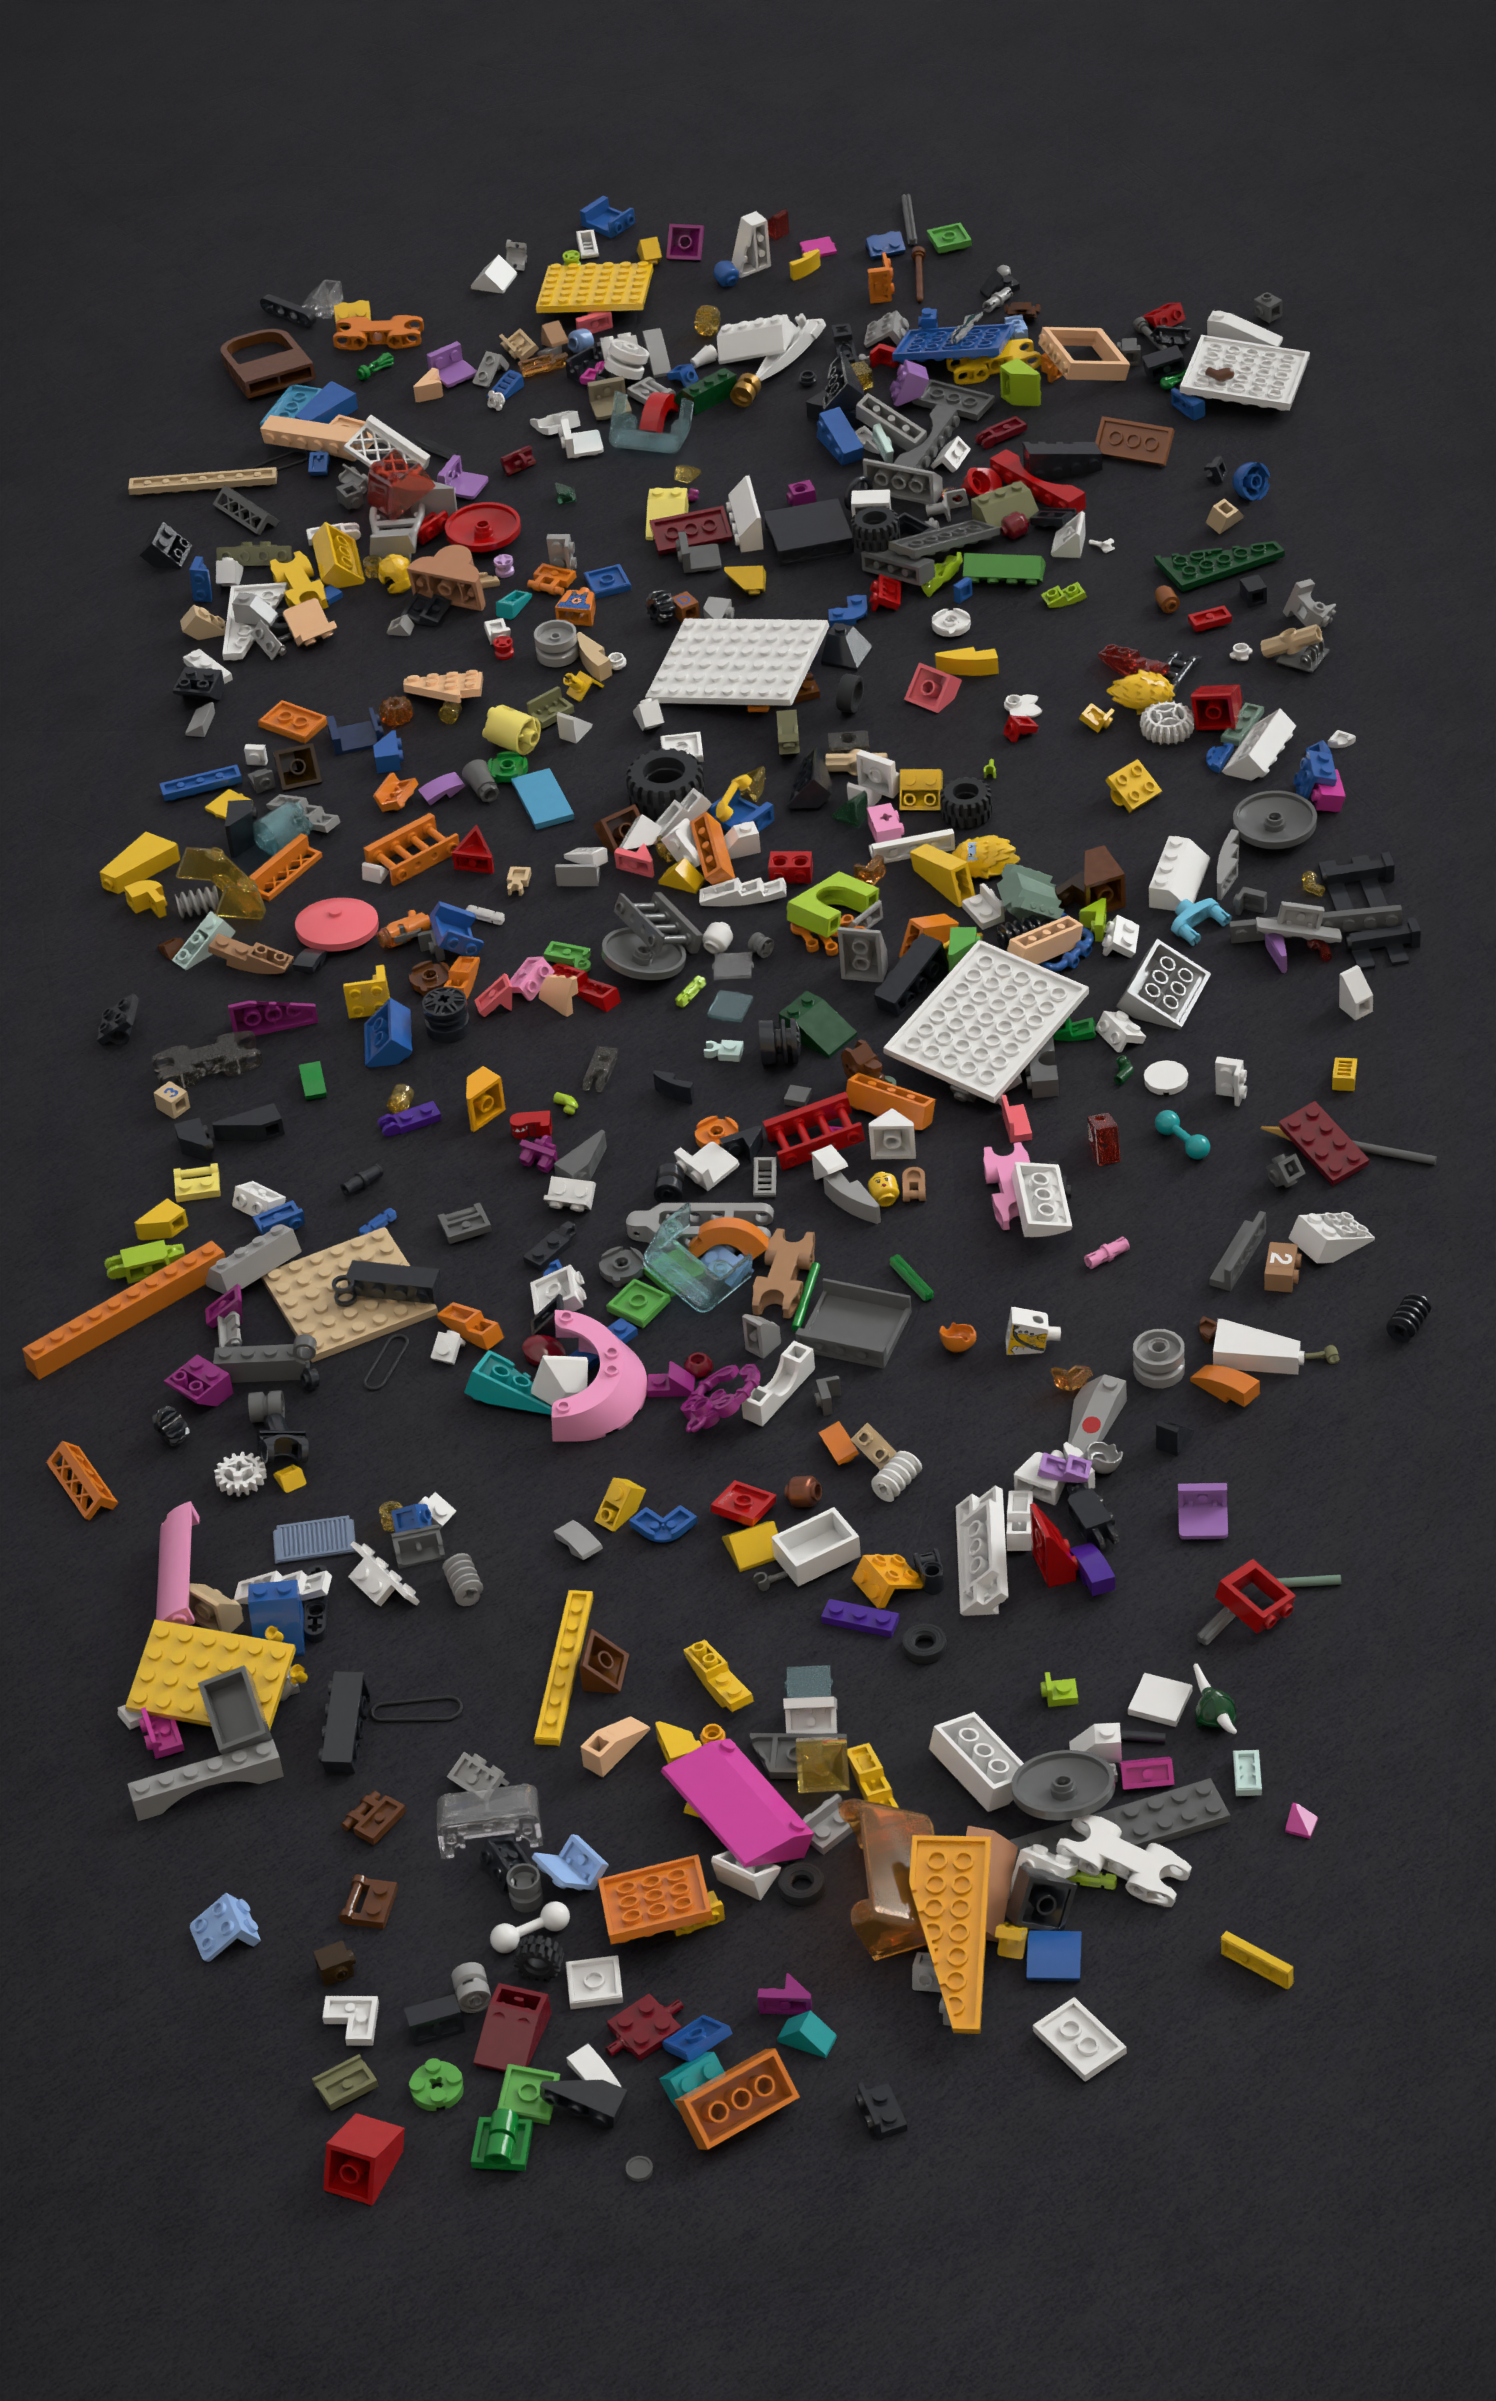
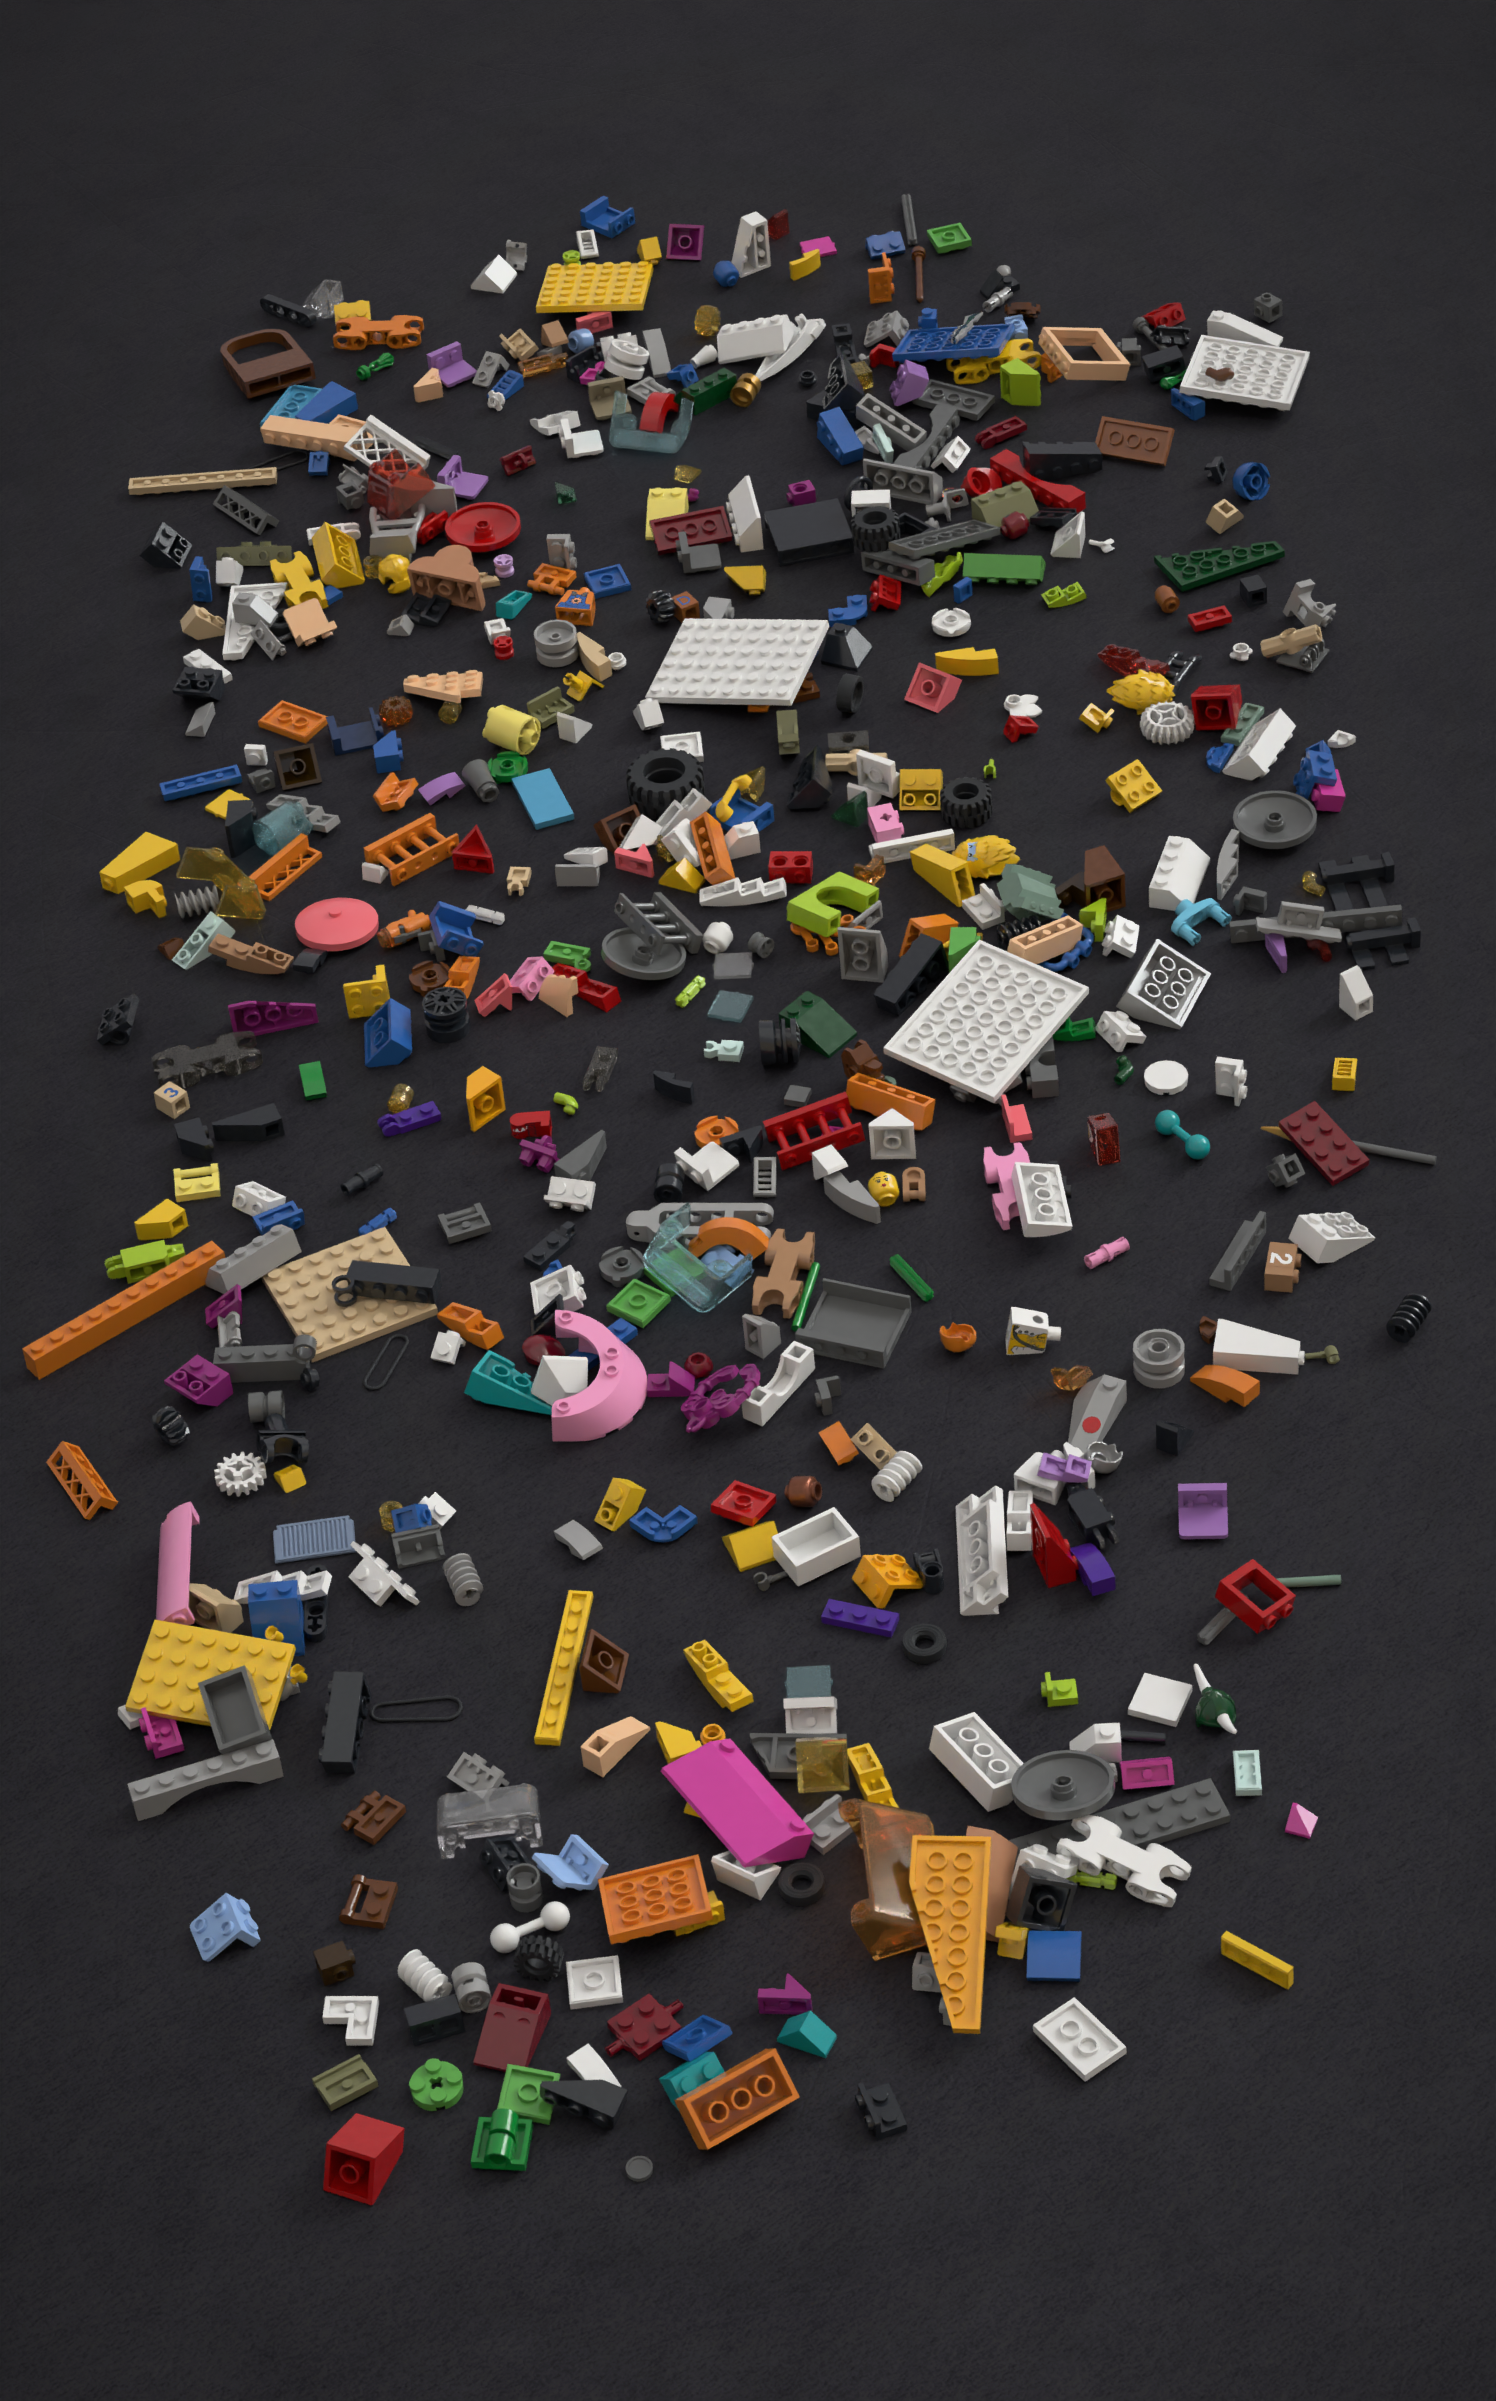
(423, 1976): none -> white piece

